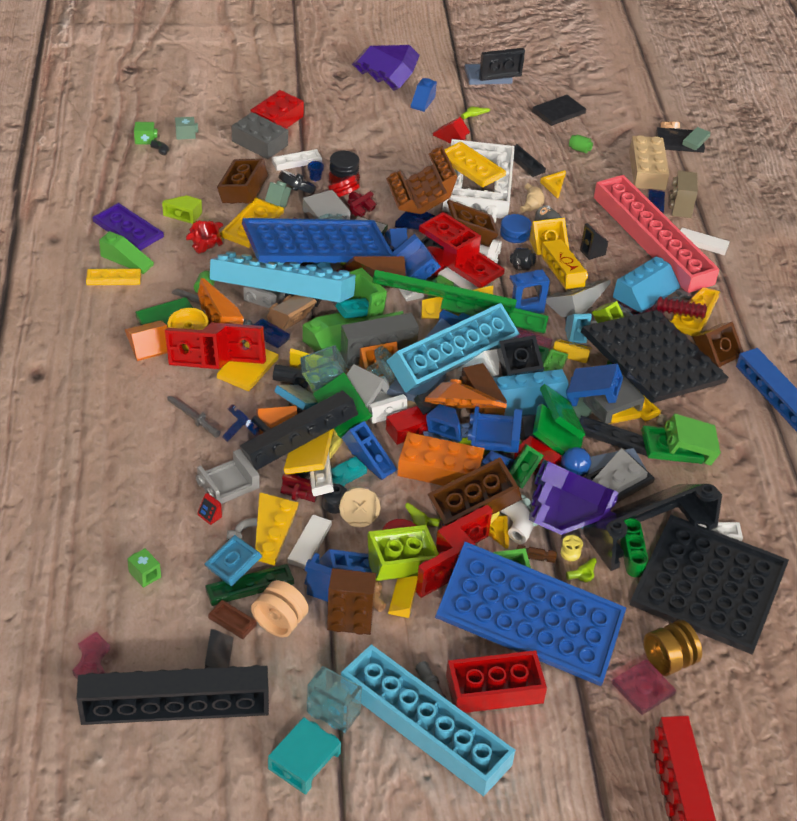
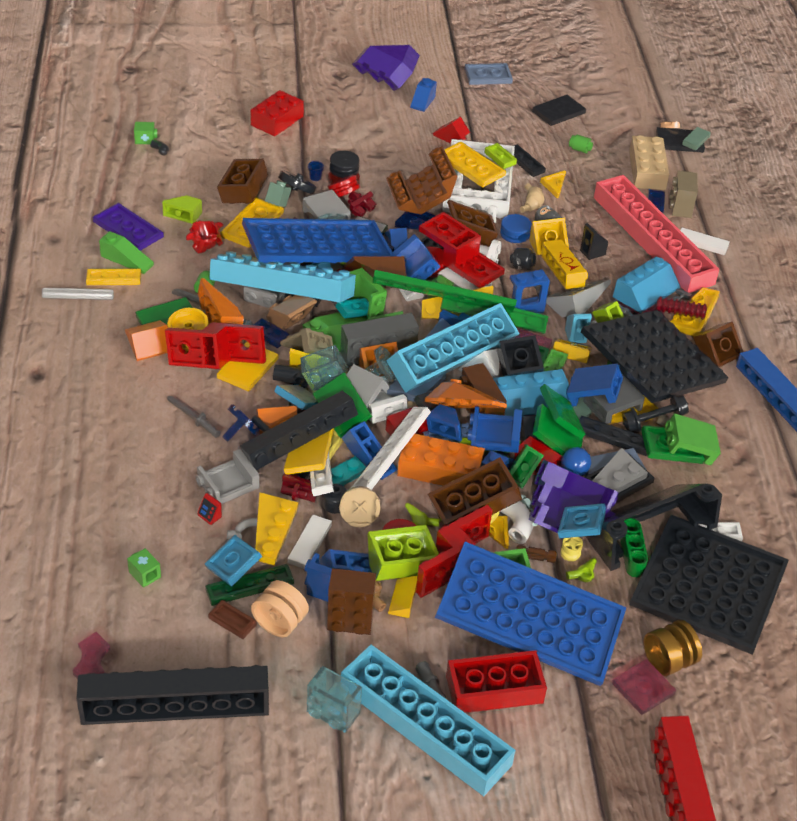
(78, 293): none -> light grey axle
(185, 128): sand green brick -> none
(219, 650): black slope -> none
(259, 135): dark grey brick -> none
(296, 159): white tile -> none
(303, 754): teal panel -> none
(308, 341): none -> dark tan bracket
(392, 447): none -> white tile
(474, 111): lime animal -> none
(500, 156): none -> lime plate
(501, 64): black tile -> none
(582, 521): none -> dark azure tile
(632, 420): none -> black piece

